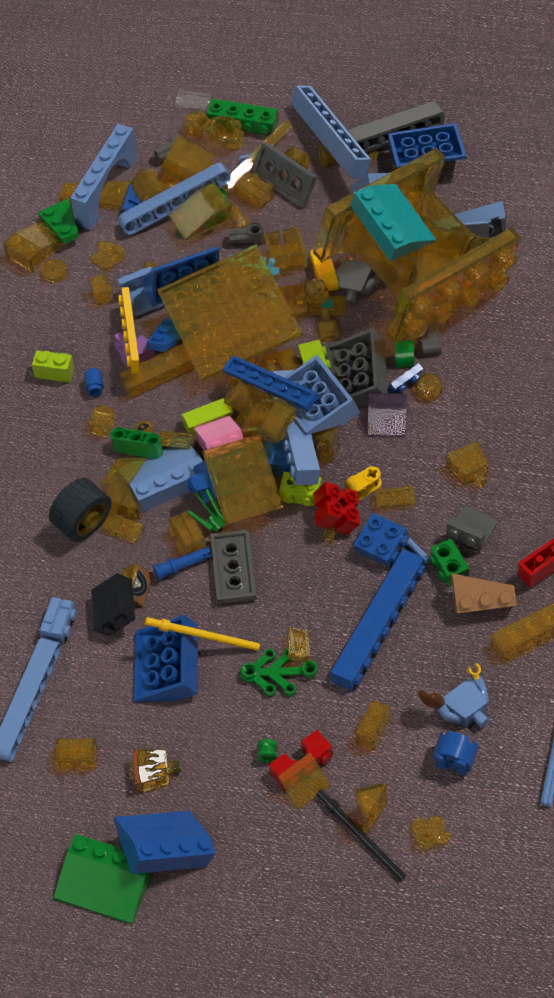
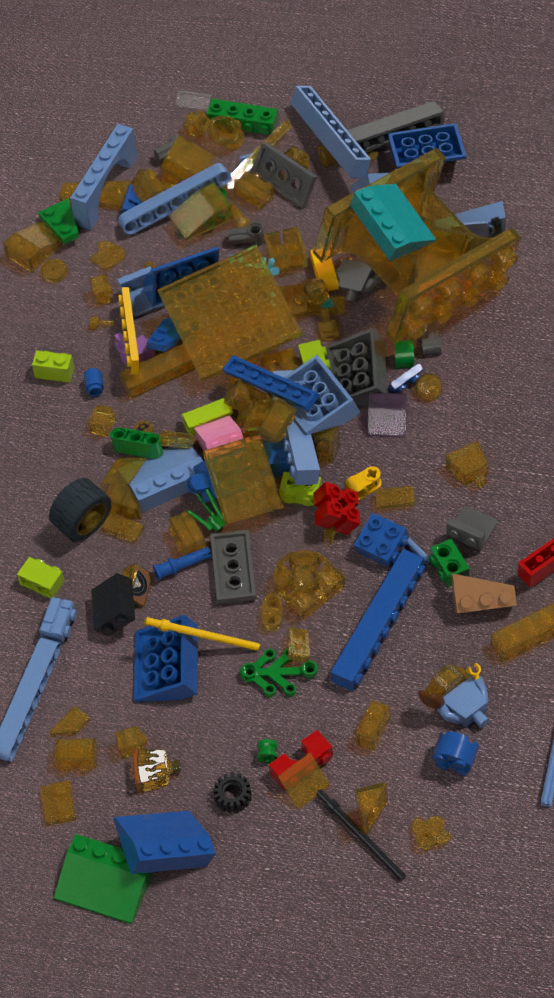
(41, 577): none -> lime brick
(58, 802): none -> clear yellow plate
(70, 723): none -> clear yellow tile
(95, 321): none -> clear yellow hand
(129, 740): none -> clear yellow brick
(235, 803): none -> black tyre
(272, 613): none -> clear yellow plate
(305, 587): none -> clear yellow connector
(447, 679): none -> clear yellow brick

